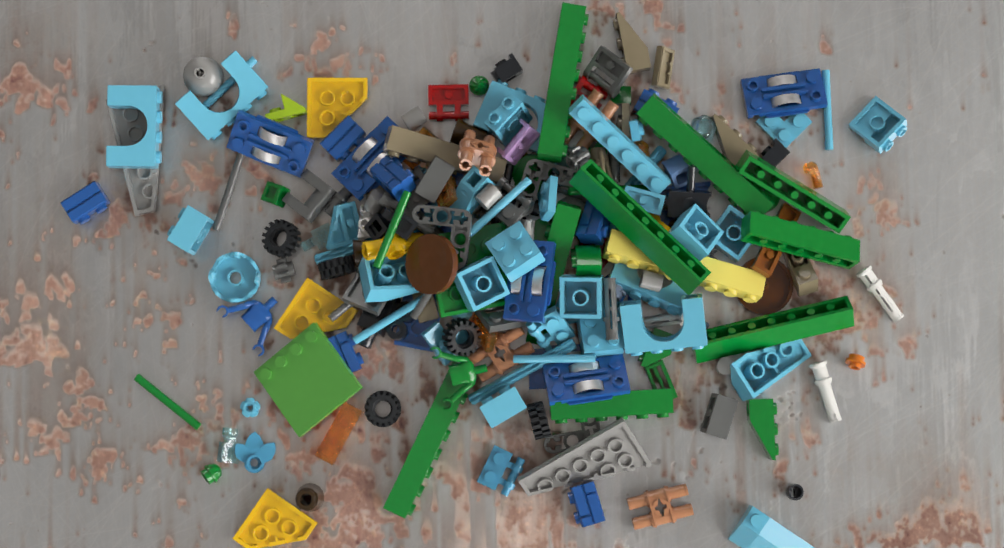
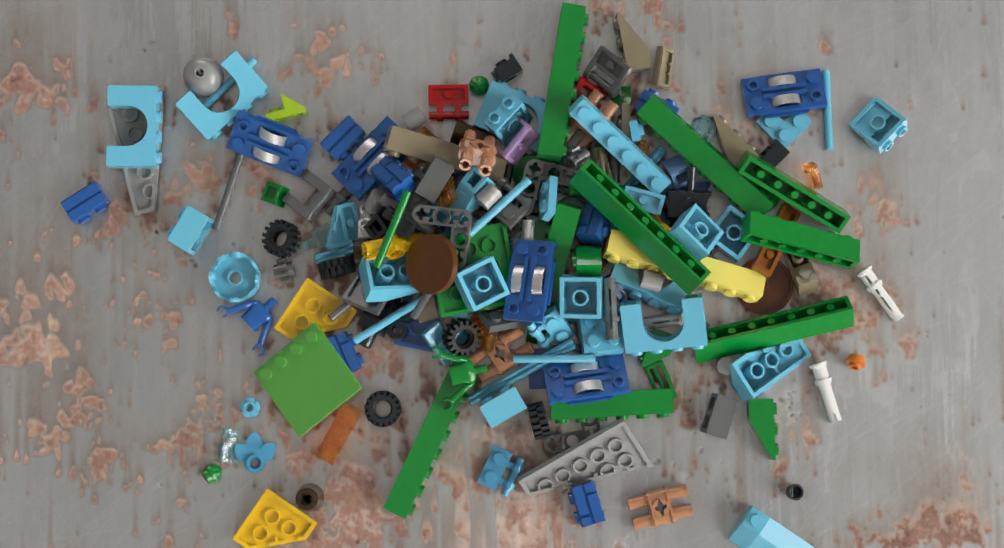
(167, 401): green bar -> none
(331, 102): yellow plate -> none
(515, 251): medium azure brick -> none

